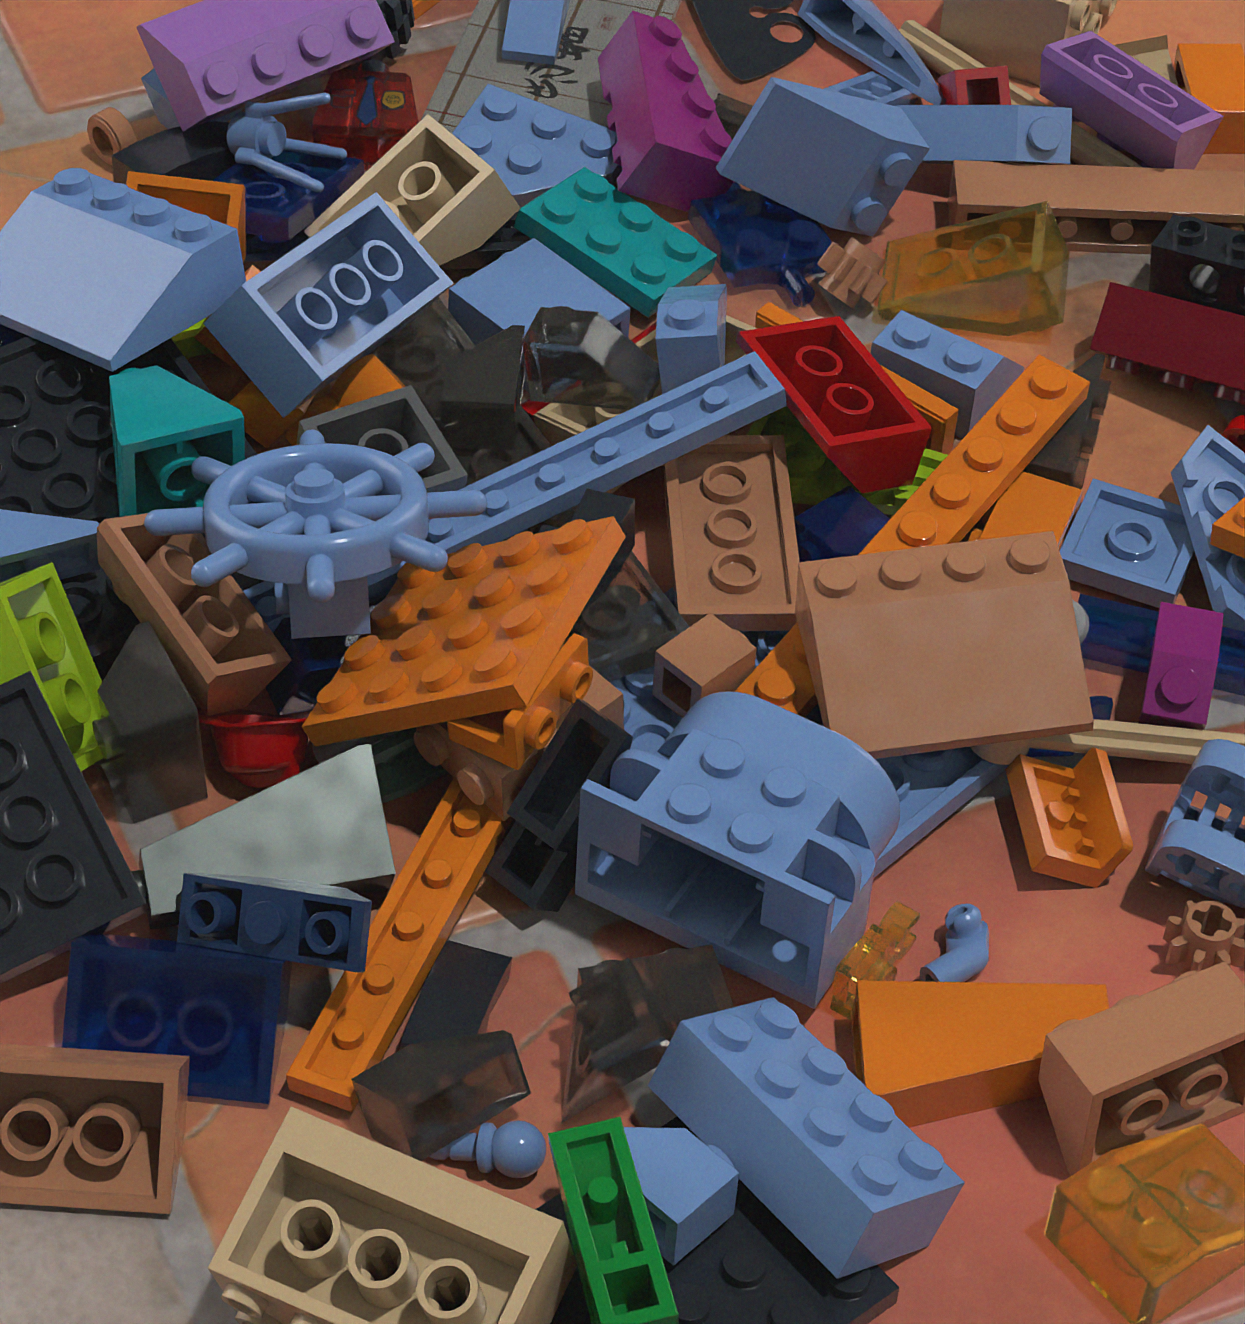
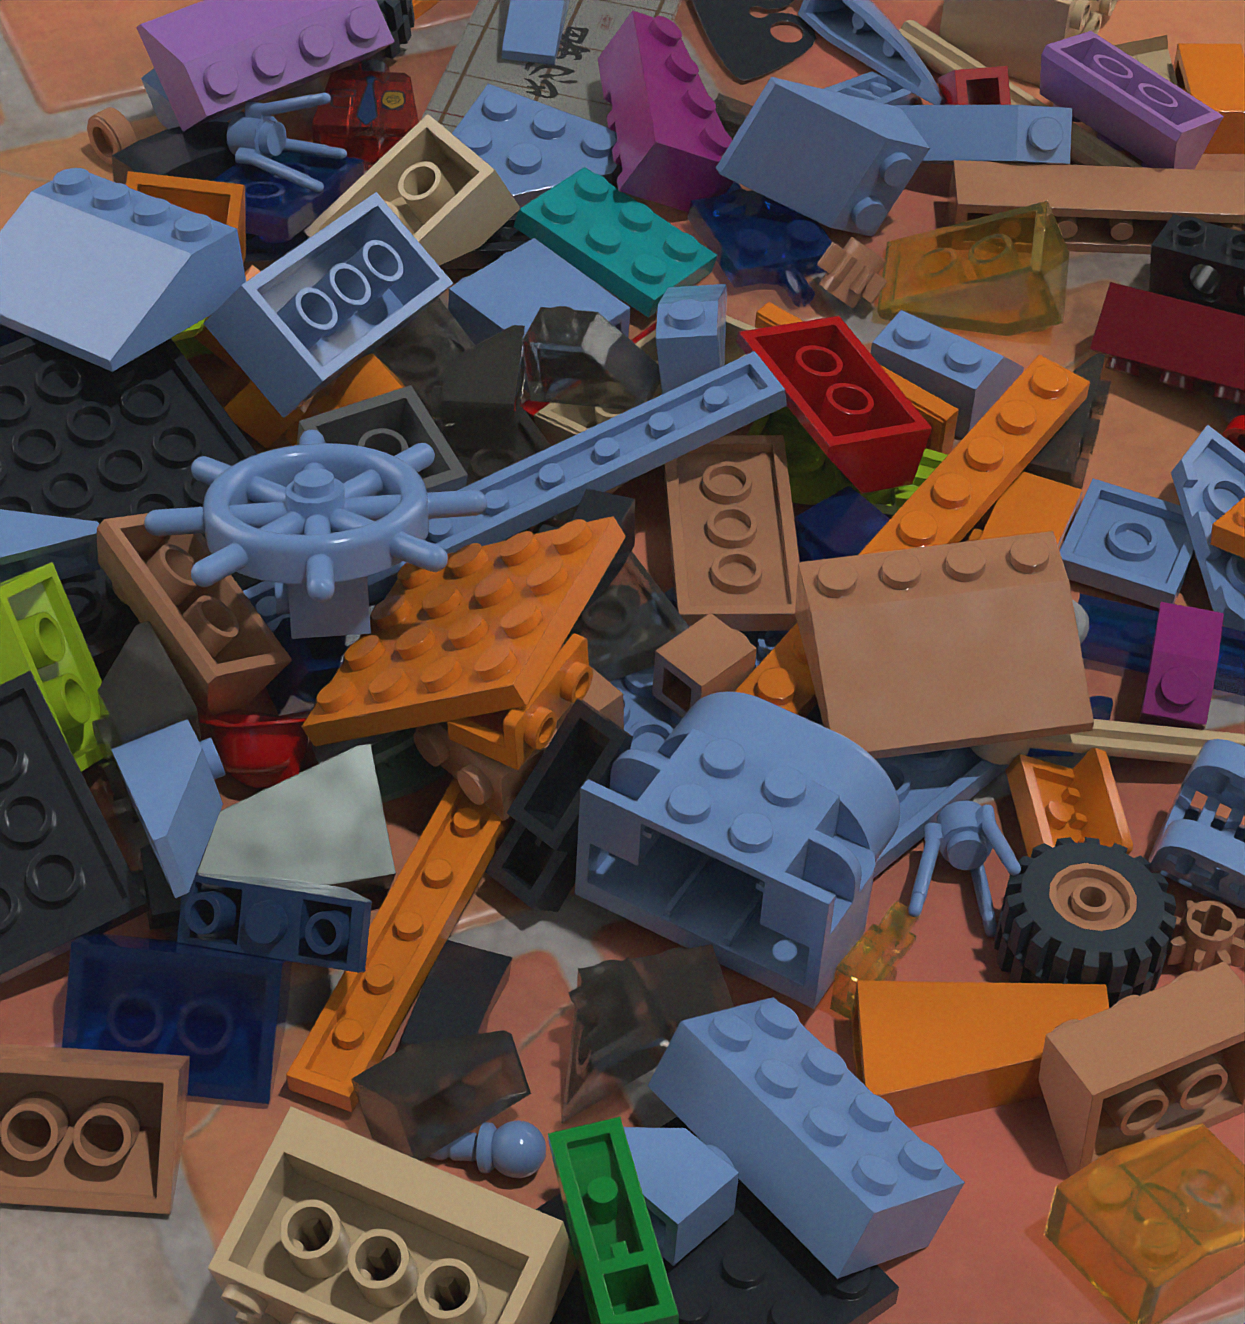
(158, 434): teal slope -> none
(174, 796): none -> medium blue slope
(965, 838): none -> medium blue plant
(965, 947): medium blue arm -> none
(1086, 919): none -> black wheel

